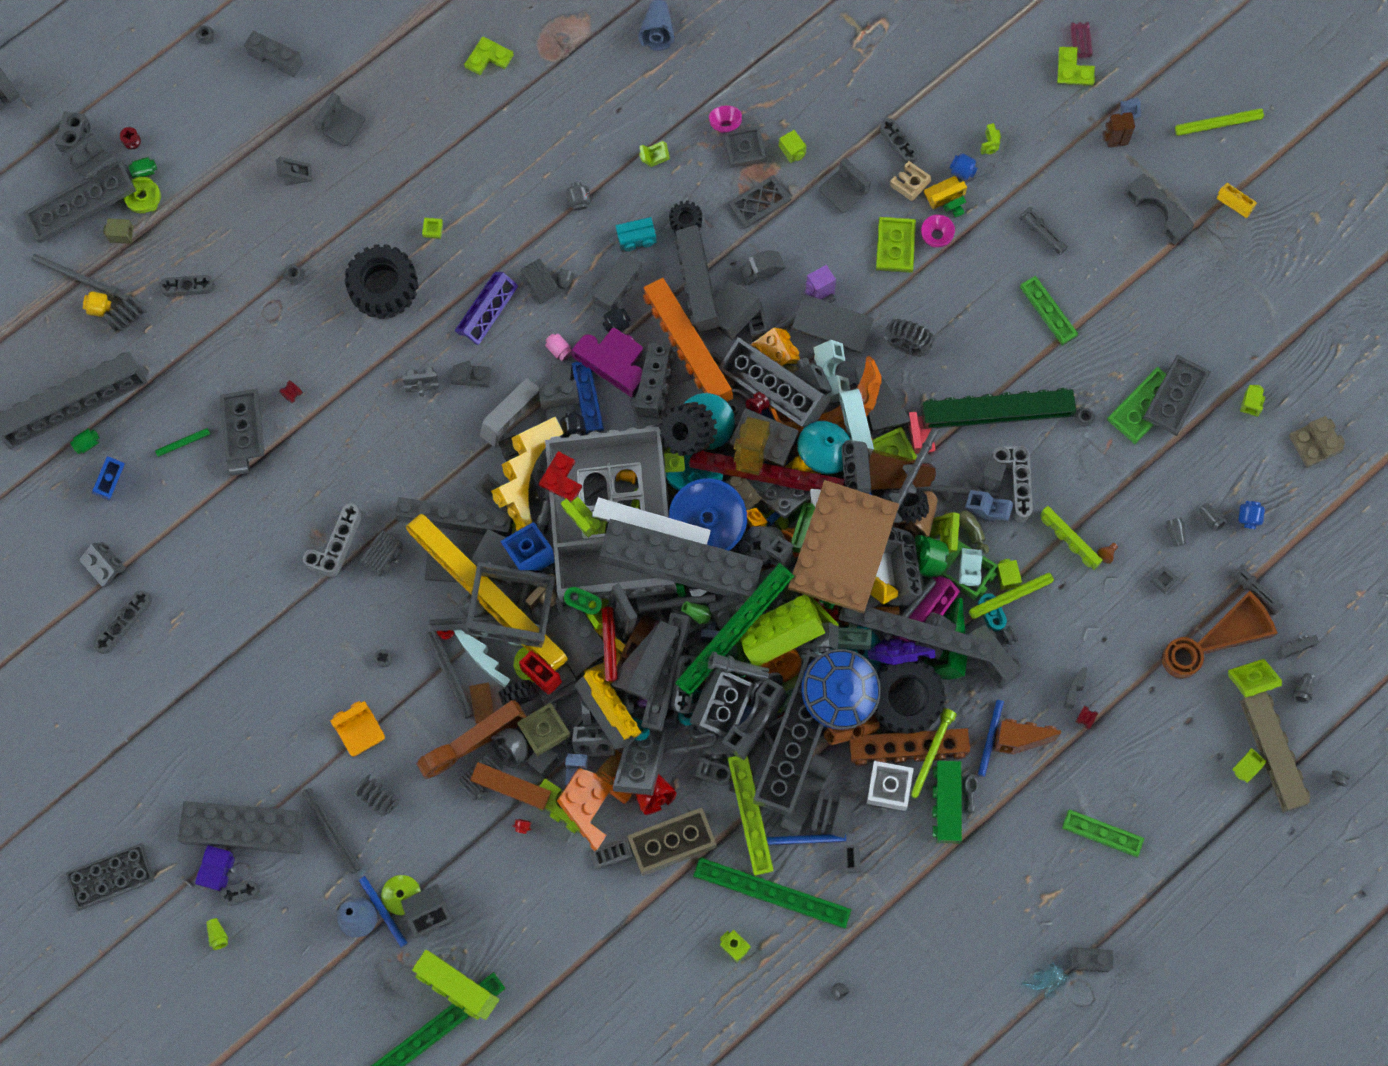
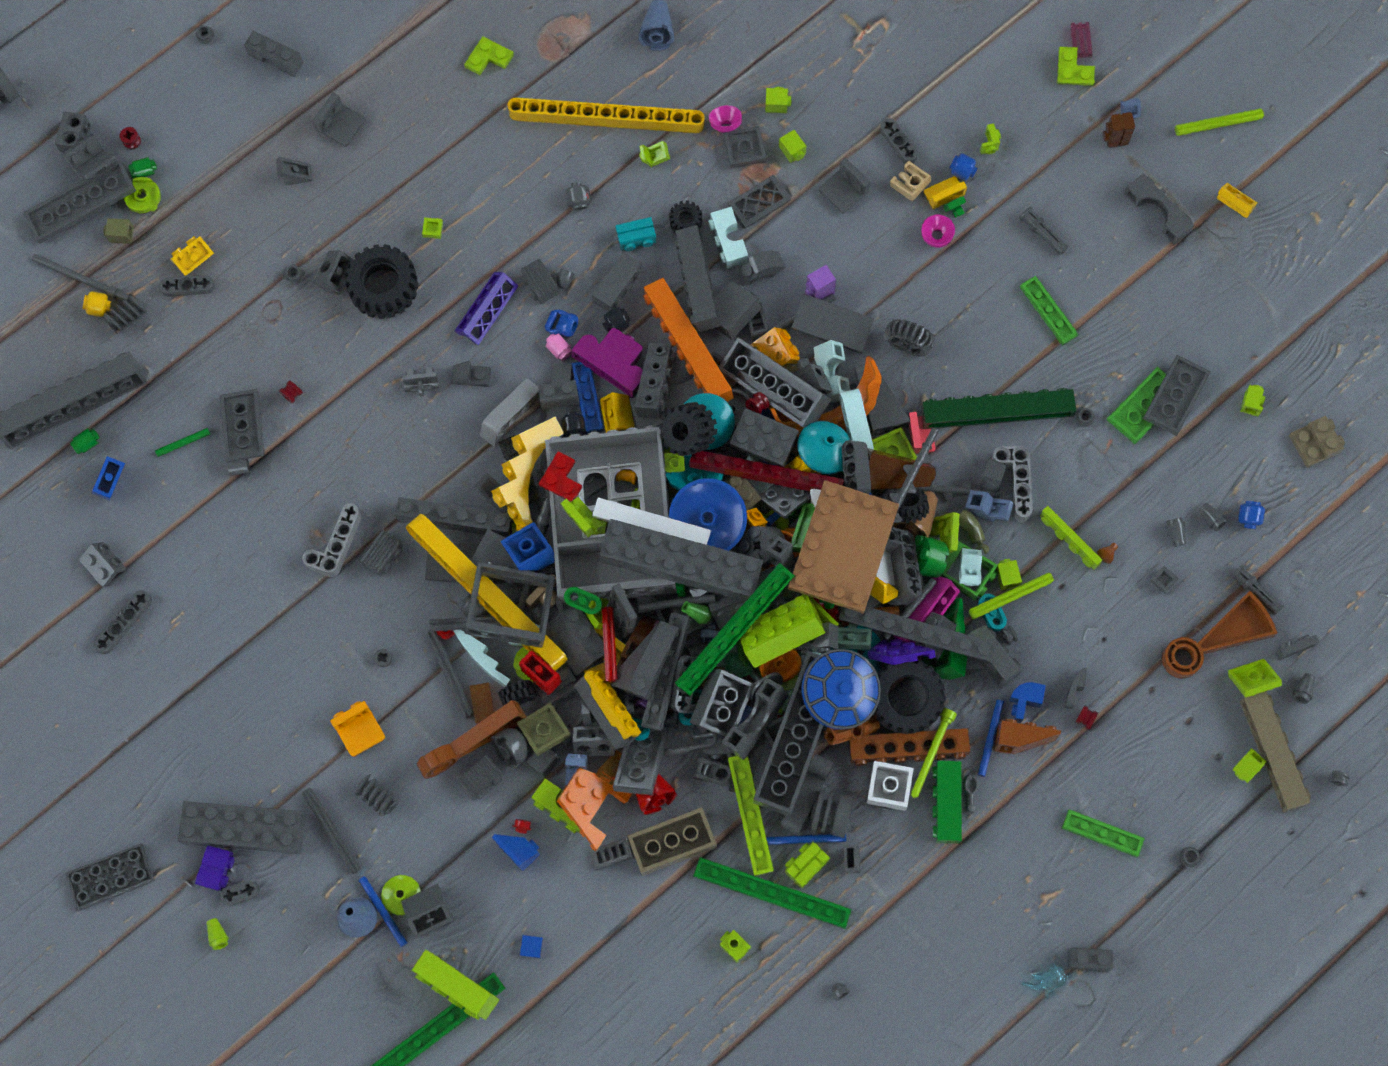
(191, 255): none -> yellow bracket
(332, 271): none -> dark grey brick
(510, 786): dark orange tile -> none
(518, 849): none -> blue slope
(531, 946): none -> blue tile
(566, 325): none -> blue piece
(598, 110): none -> yellow beam
(616, 412): none -> yellow panel
(730, 665): dark grey pin -> none
(732, 252): none -> light aqua arch
(751, 445): clear yellow brick -> none
(777, 100): none -> lime brick
(806, 864): none -> lime brick
(895, 244): lime tile -> none
(1026, 694): none -> blue brick
(1189, 857): none -> dark grey plate

